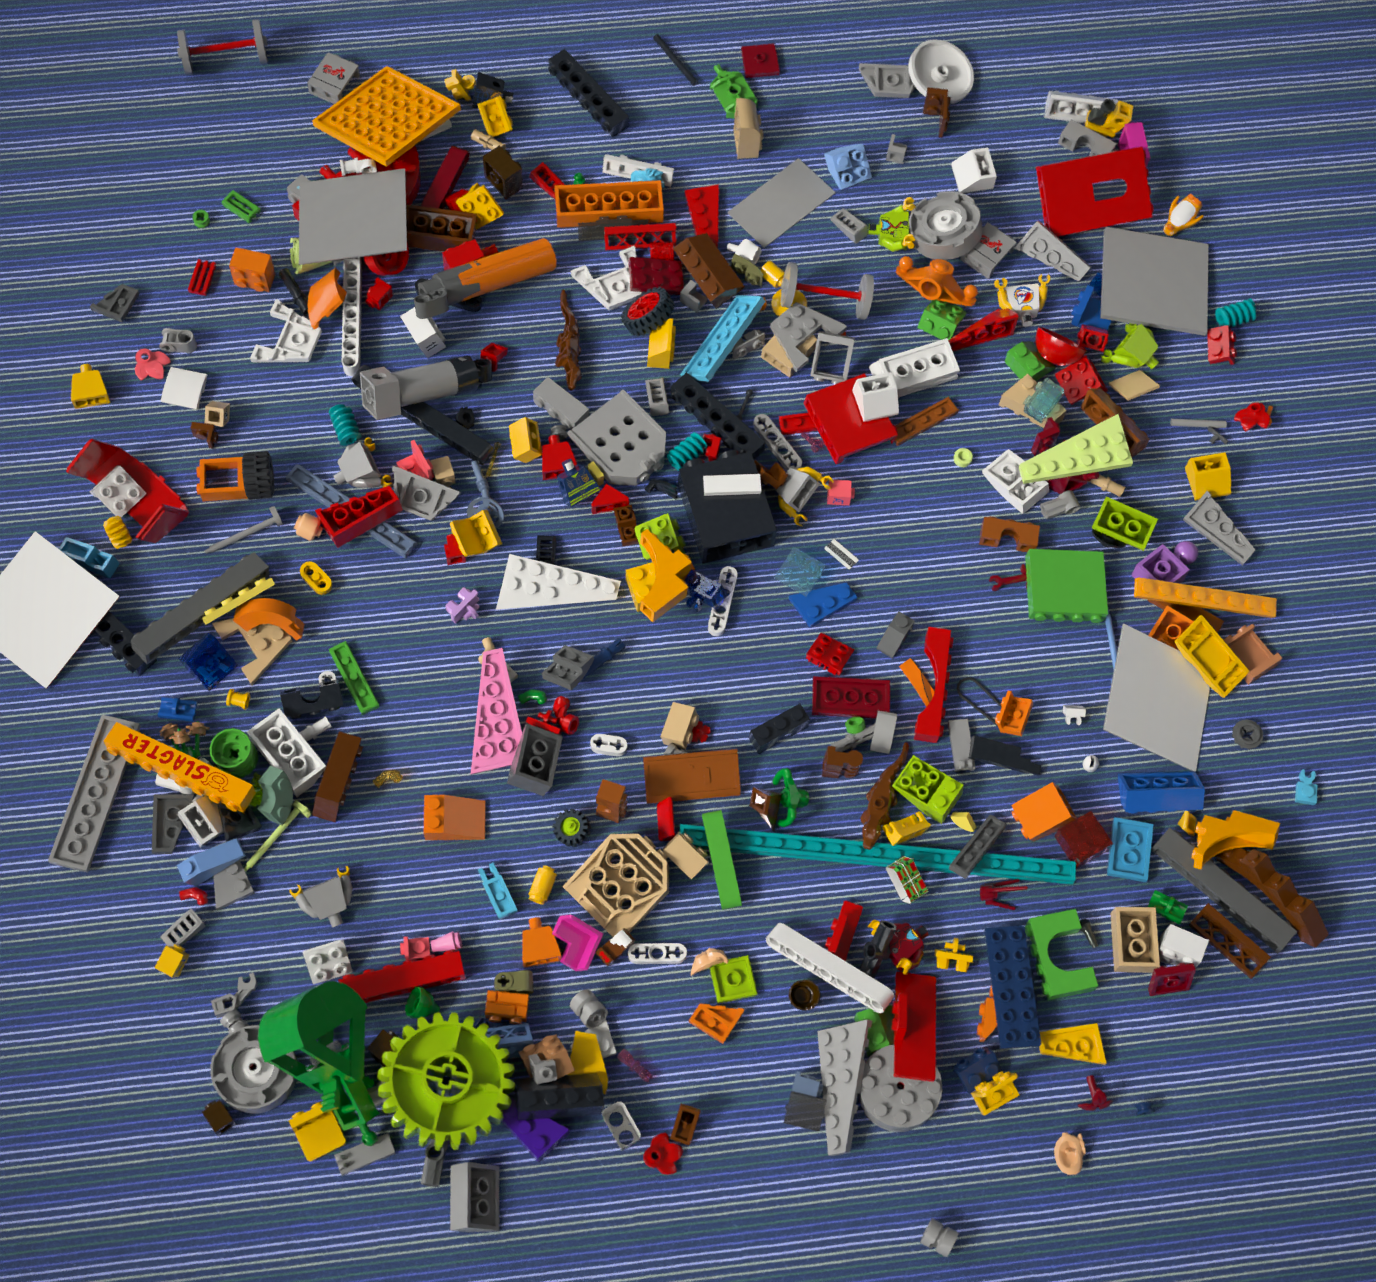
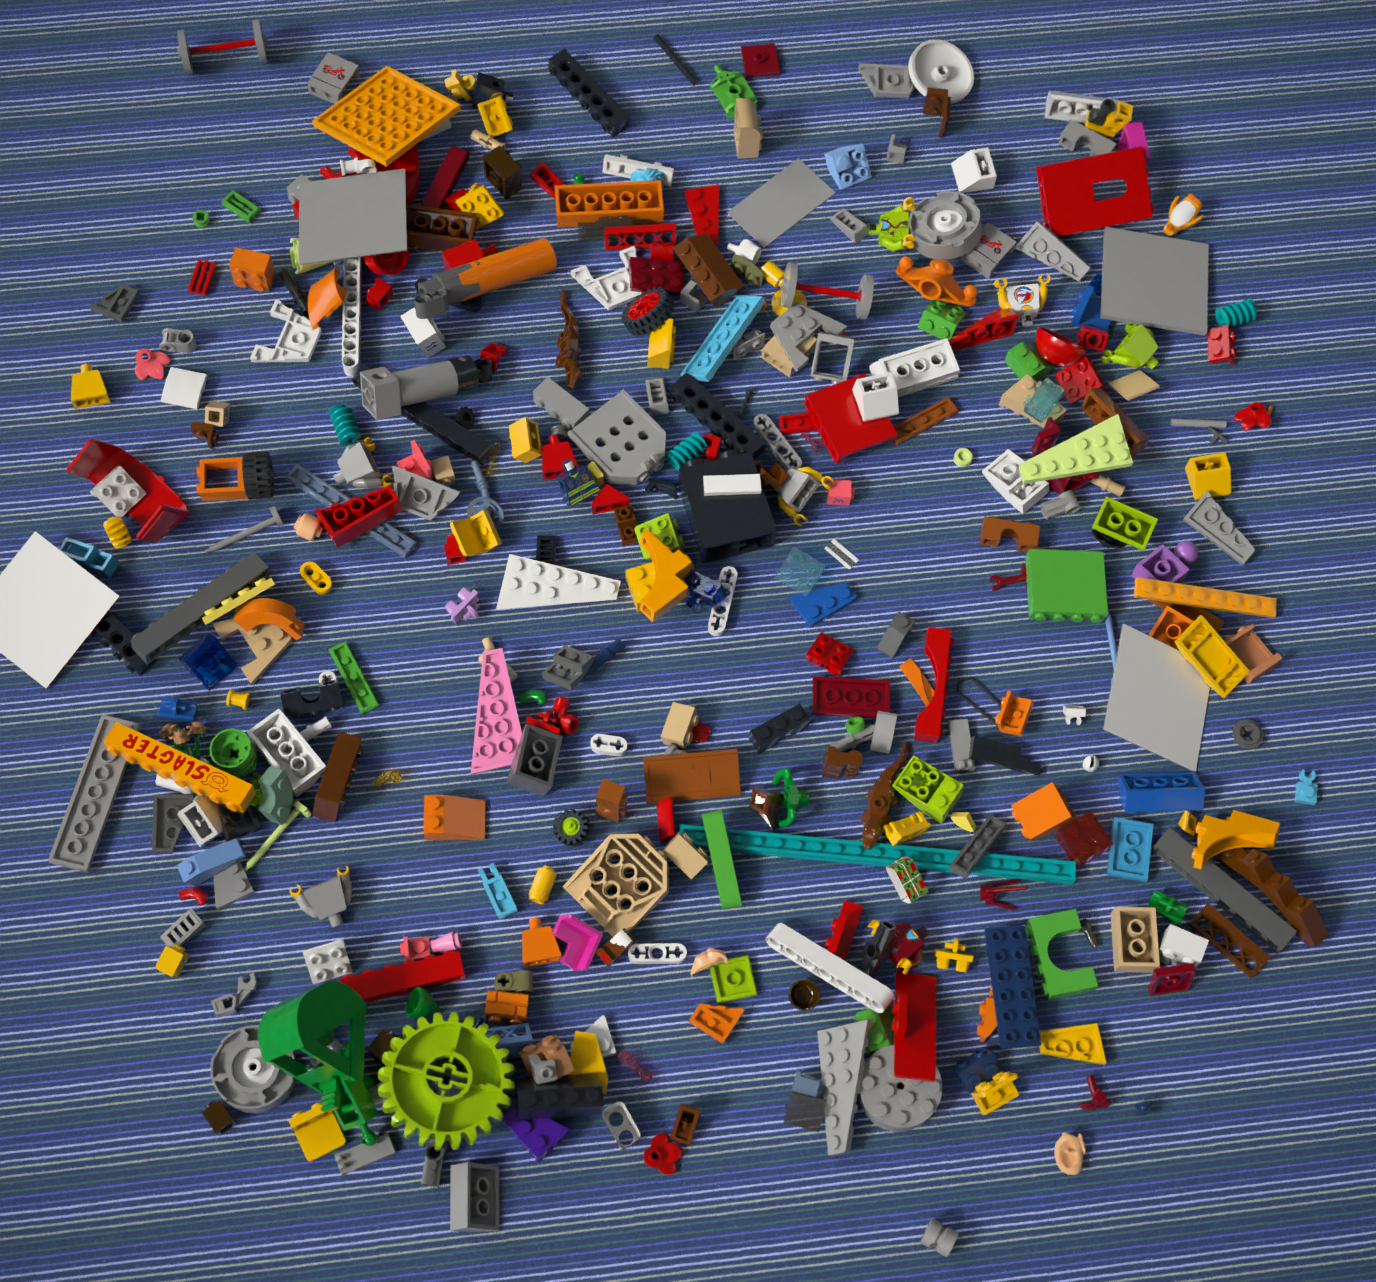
(233, 1021): light grey wheel -> none
(588, 1008): light grey wheel -> none

